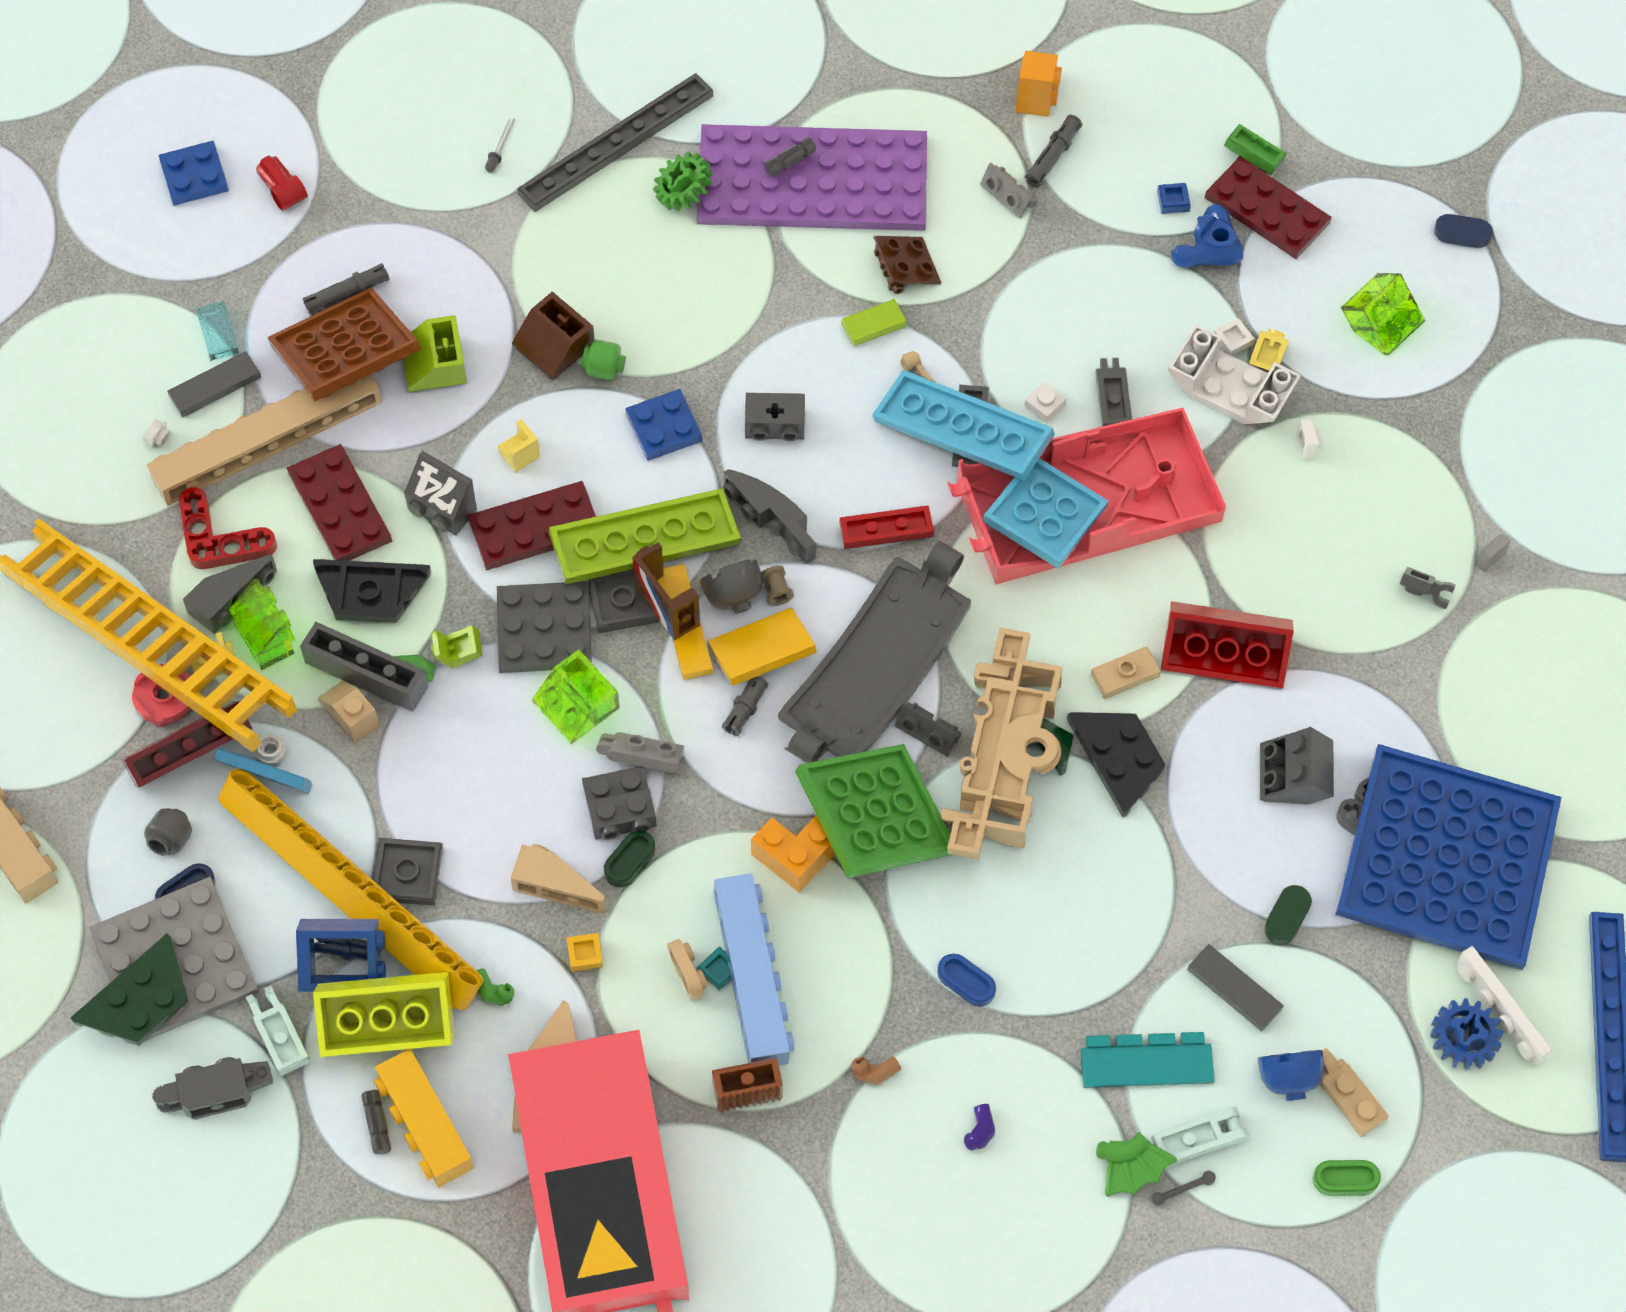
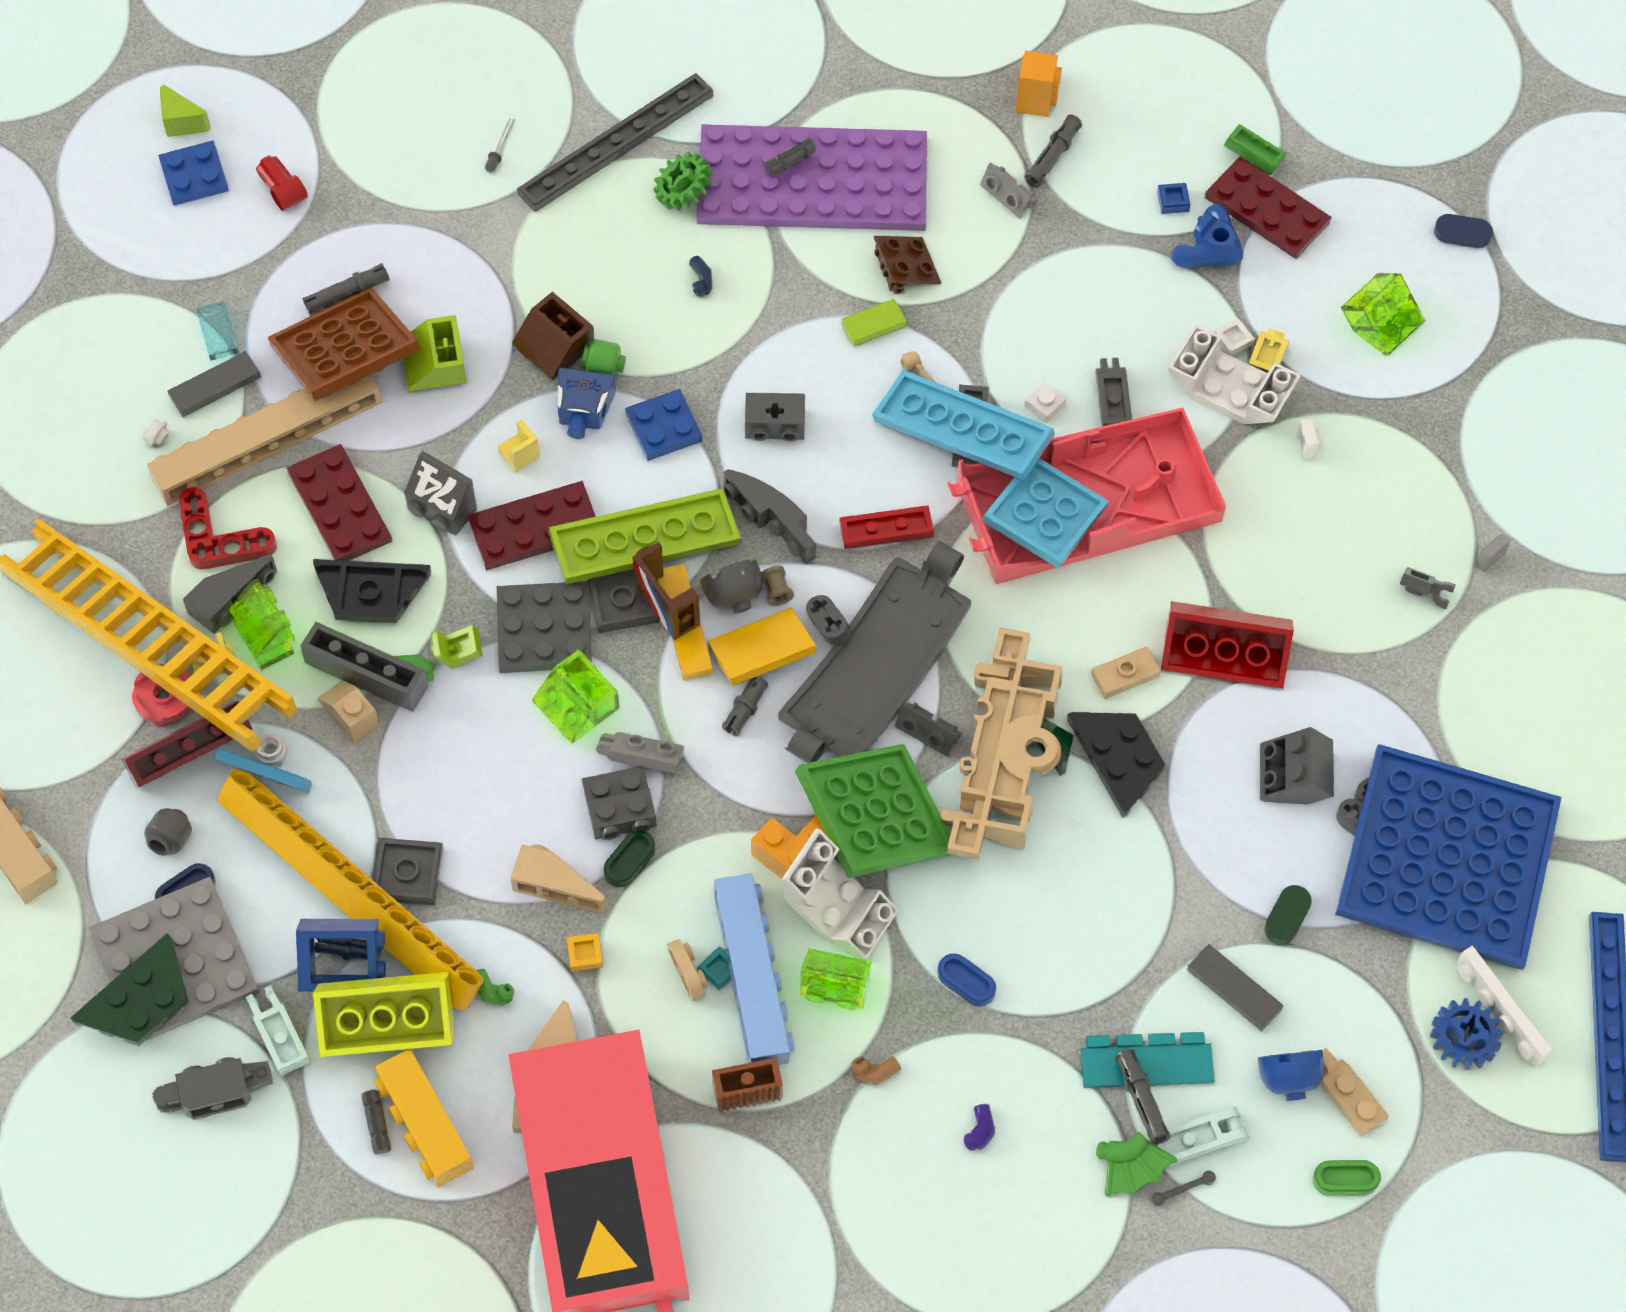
(181, 115): none -> lime slope
(583, 399): none -> blue torso
(704, 273): none -> dark blue arm
(823, 623): none -> dark grey beam
(832, 902): none -> white slope
(835, 979): none -> clear neon green slope
(1137, 1084): none -> dark grey pin

